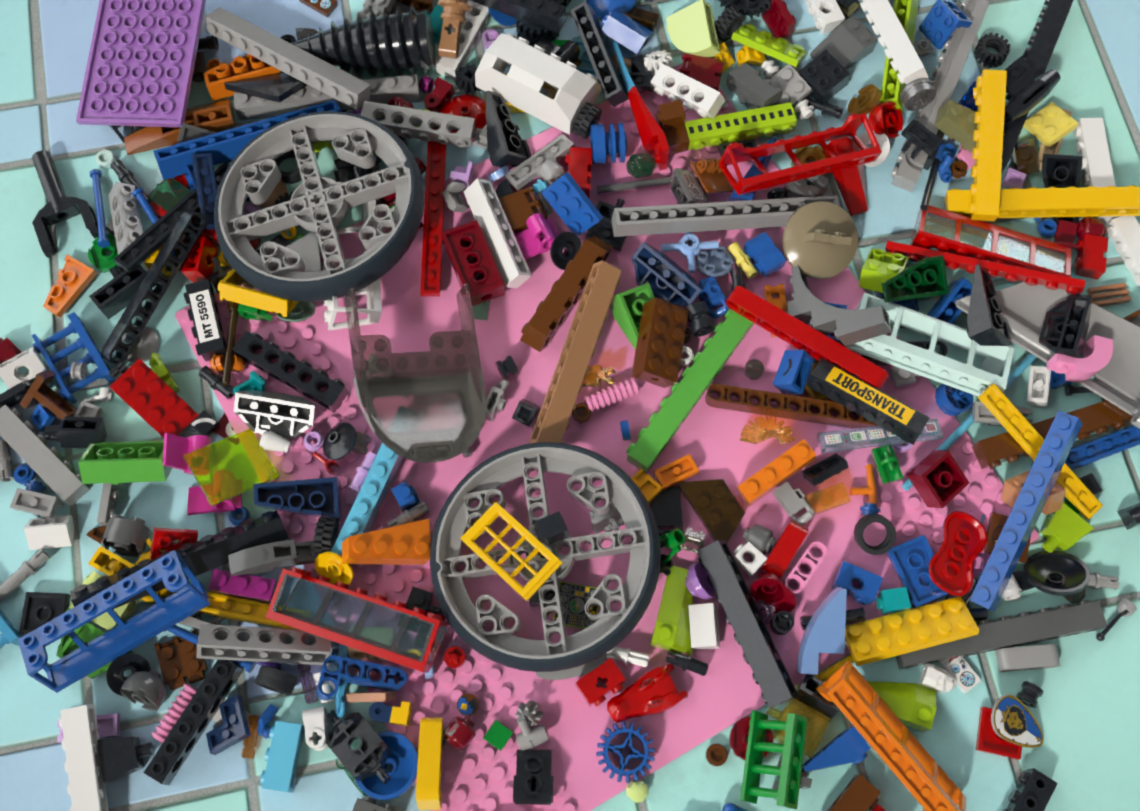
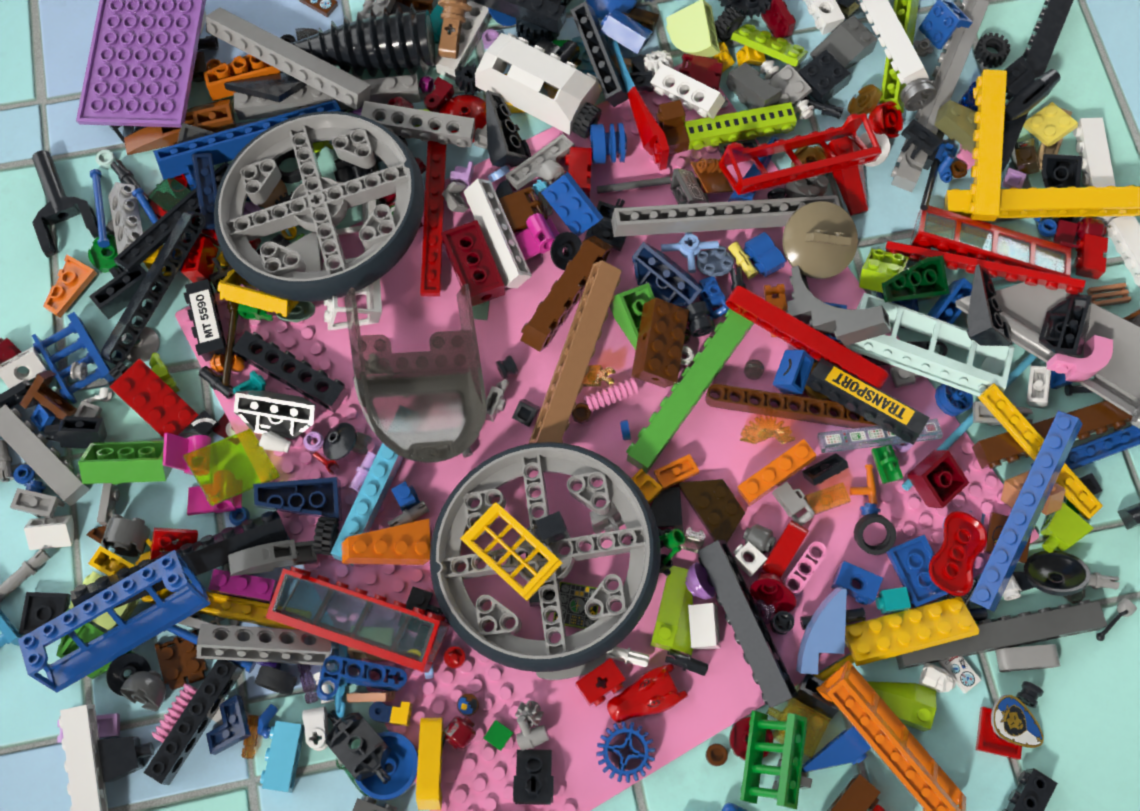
(331, 566): yellow dish -> none
(637, 791): yellowish green tile -> none
(640, 165): clear green head -> none

